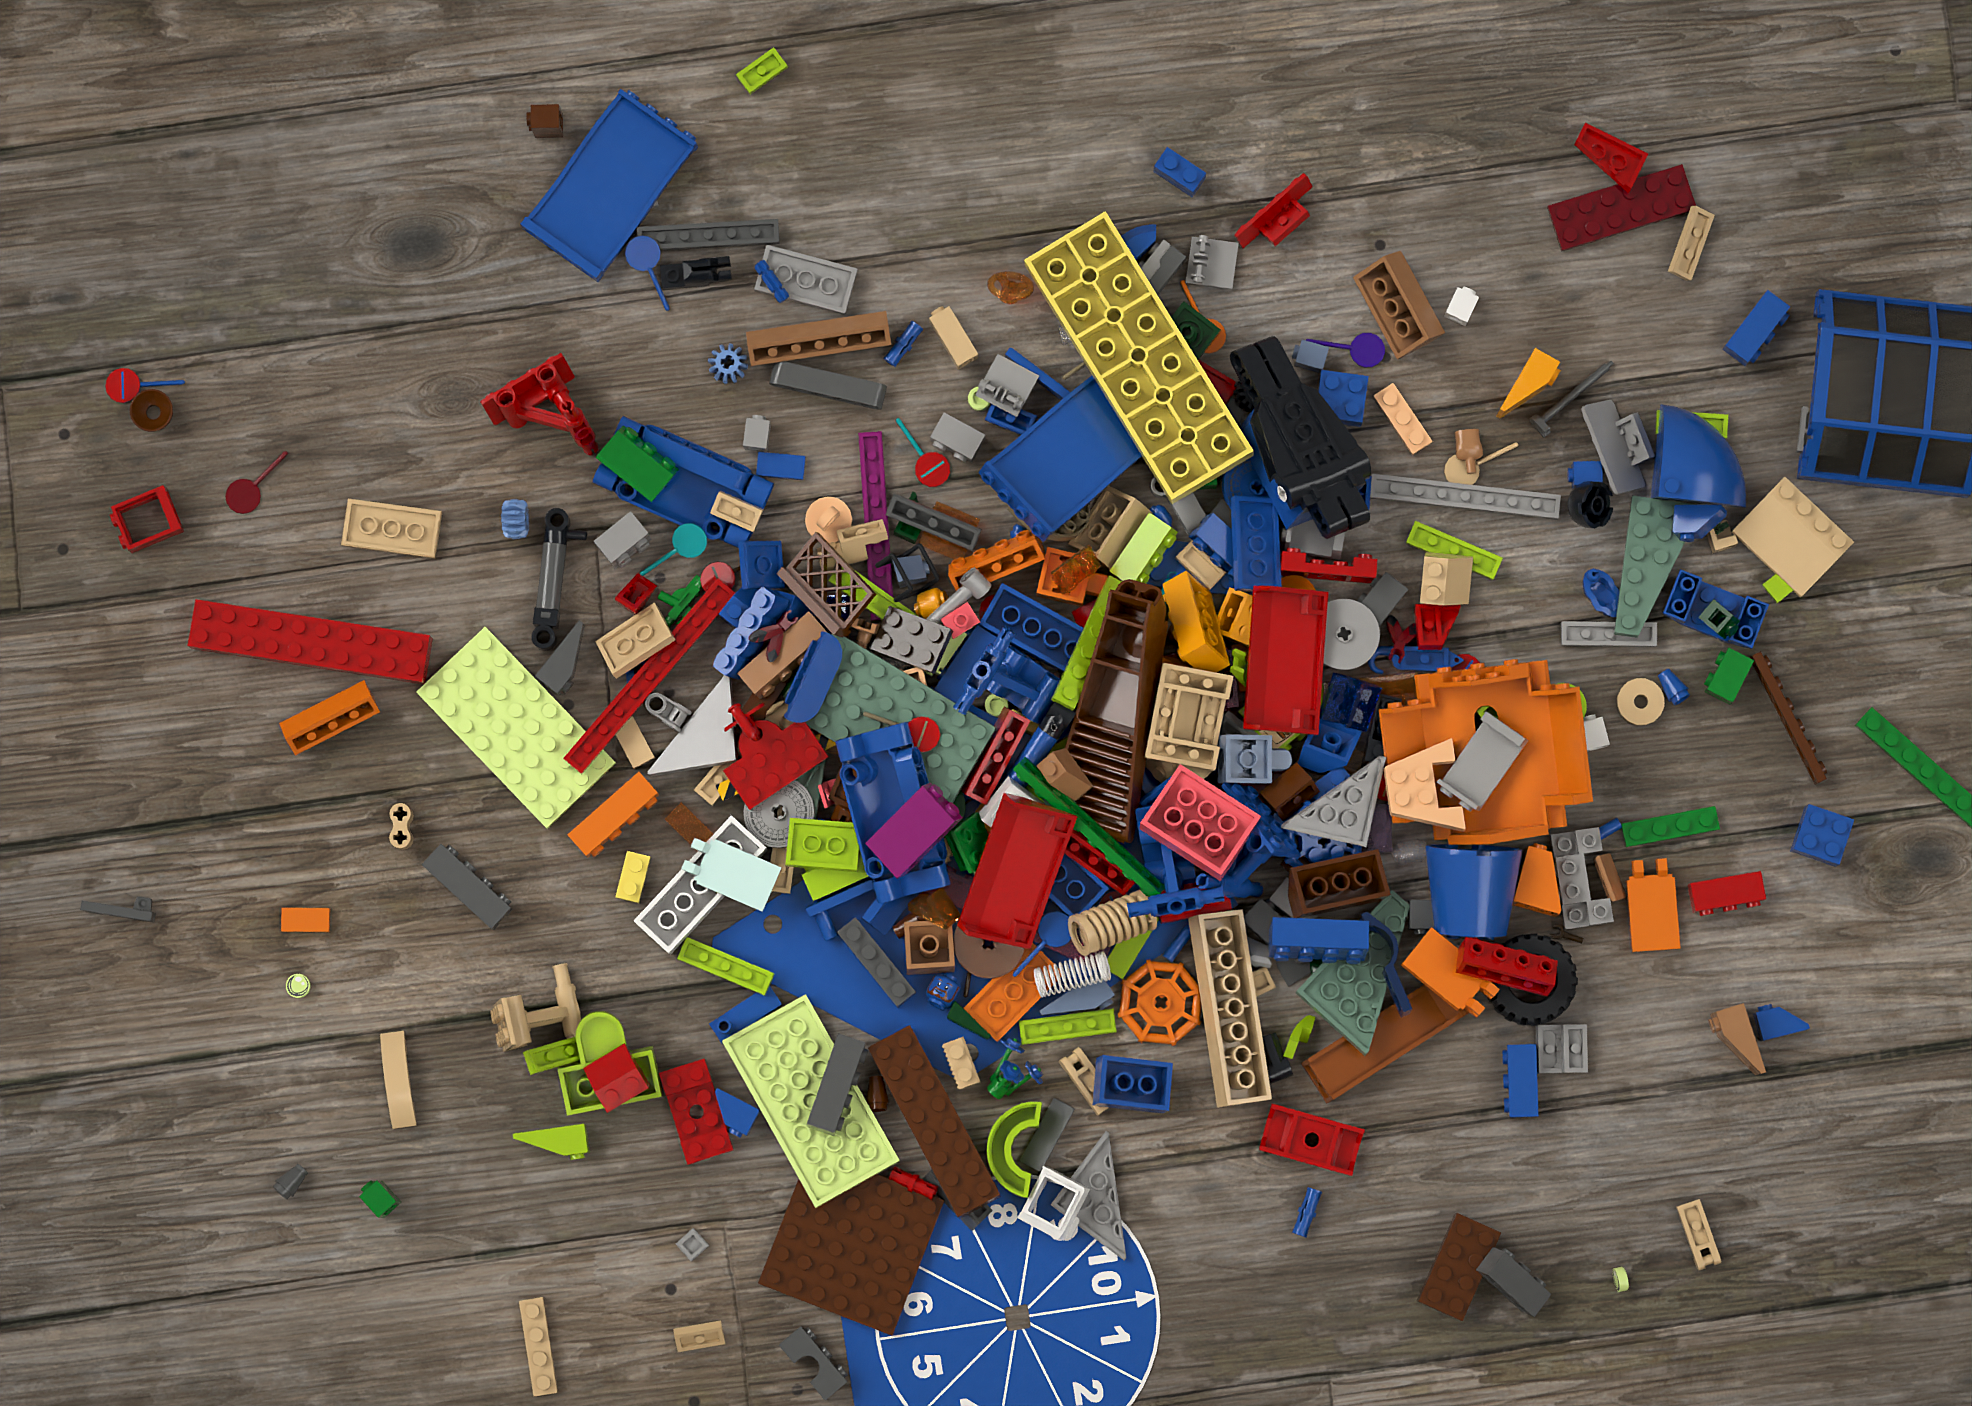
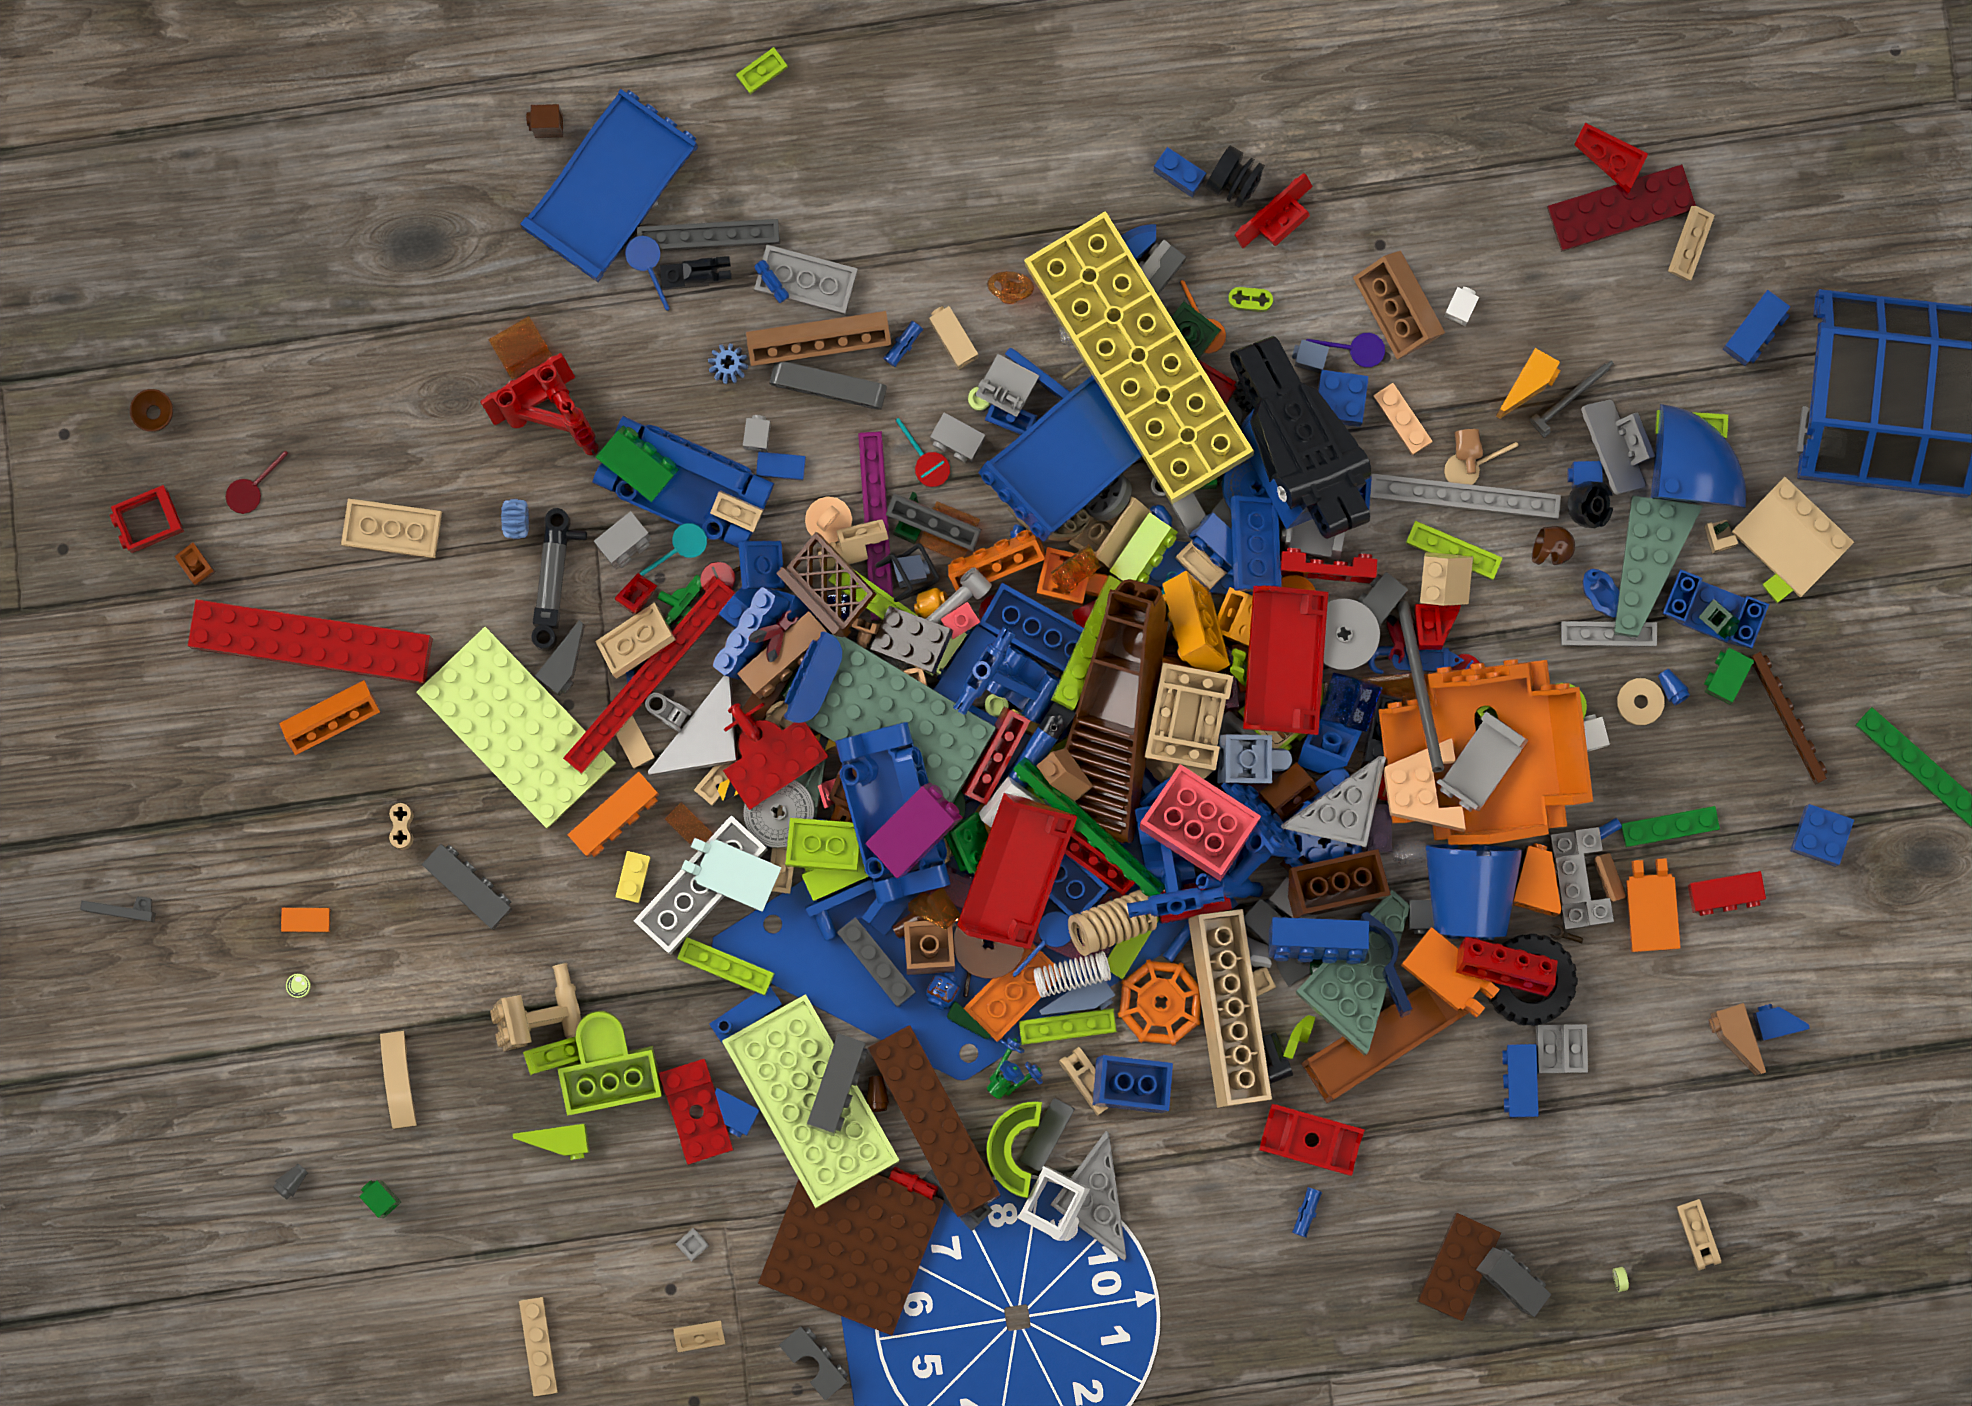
(124, 385): red piece -> none
(194, 564): none -> dark orange slope
(520, 347): none -> clear orange hinge
(616, 1077): red slope -> none
(923, 730): red piece -> none
(961, 1063): tan brick -> none
(1110, 500): none -> dark grey wheel
(1212, 262): light grey hinge -> none
(1234, 176): none -> black wheel
(1250, 305): none -> lime beam
(1420, 686): none -> dark grey piece
(1553, 541): none -> reddish brown helmet
(1696, 521): blue slope -> none

